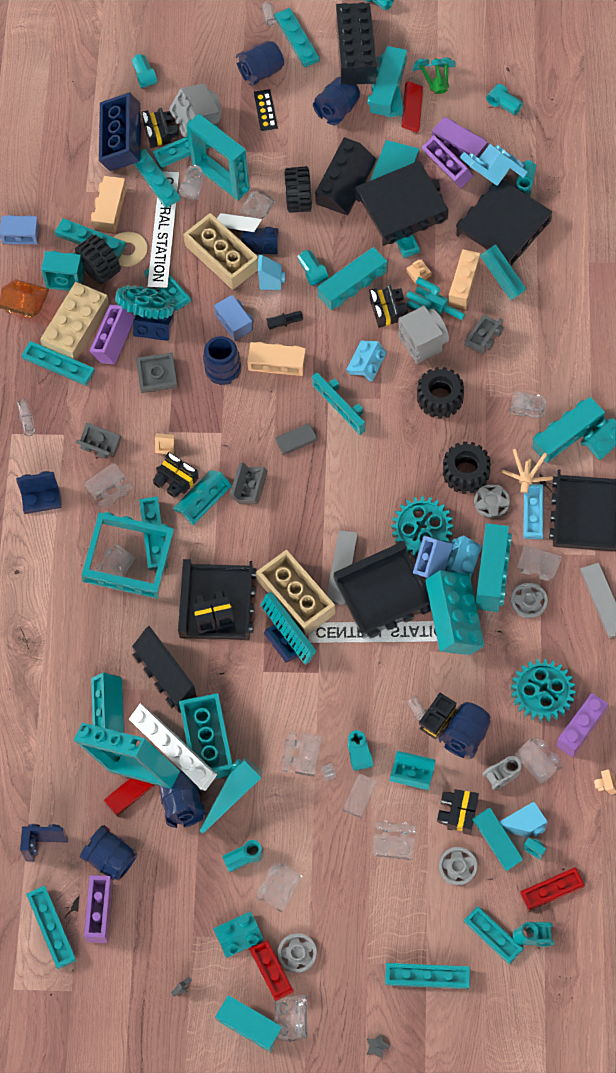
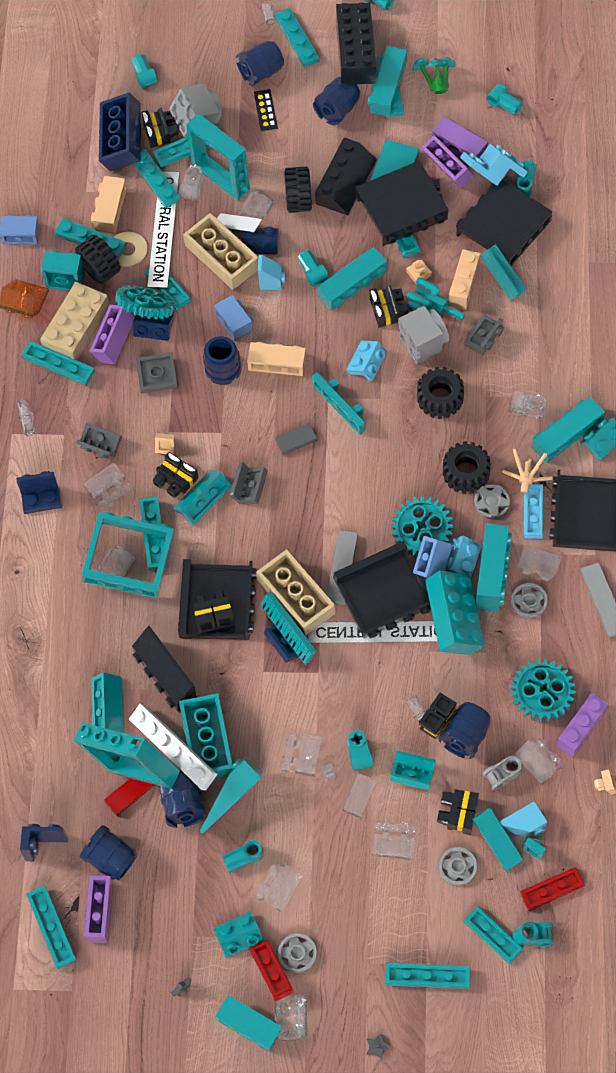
(284, 319): black axle -> none
(412, 106): red tile -> none

